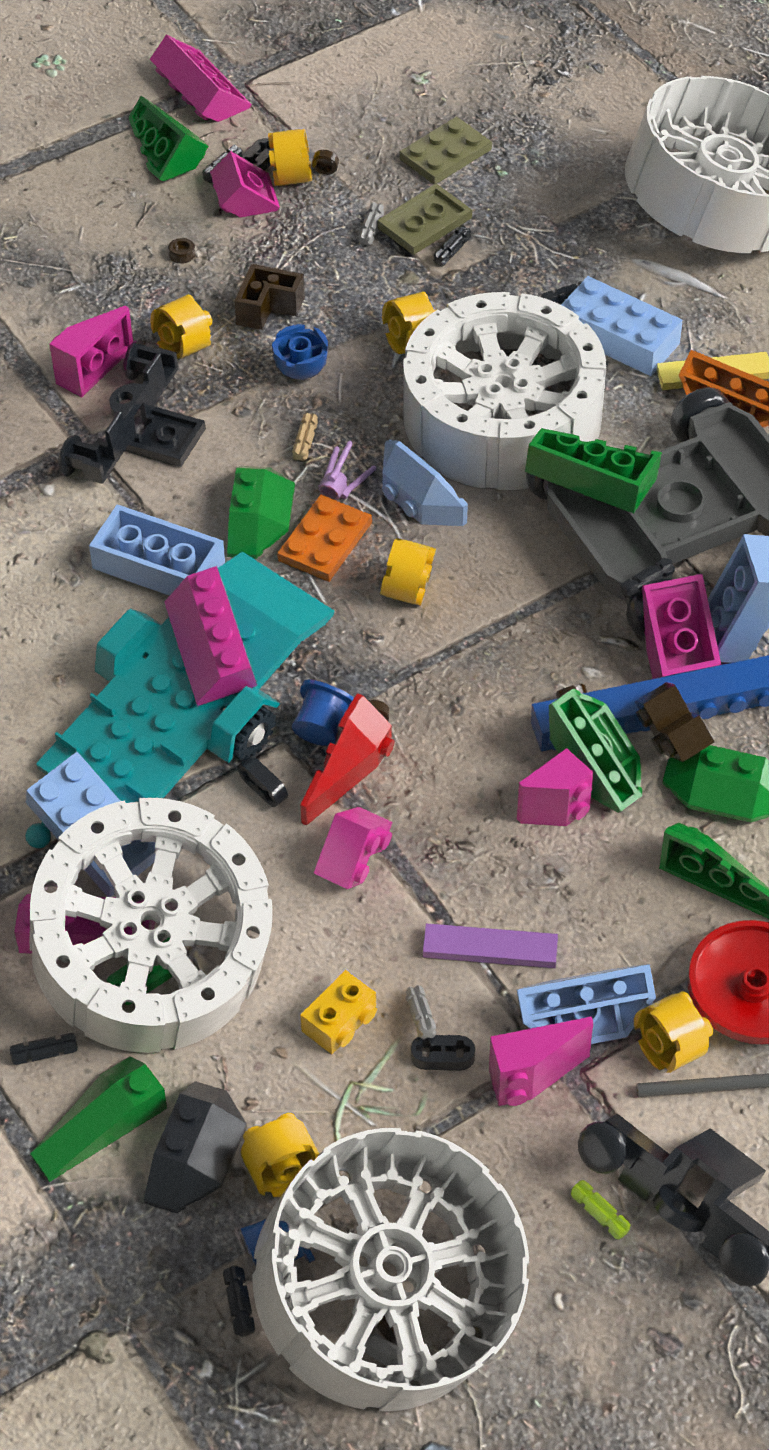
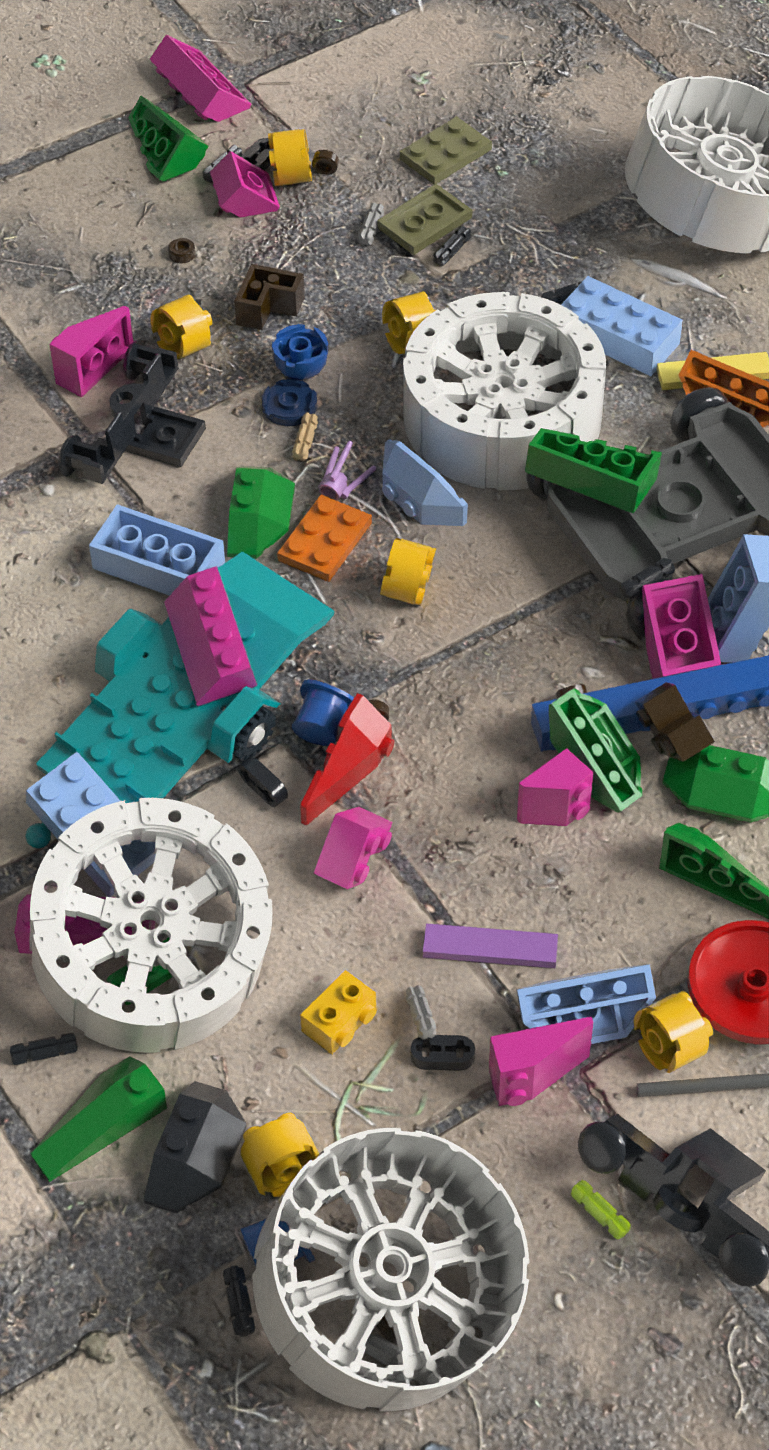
(288, 402): none -> dark blue tile

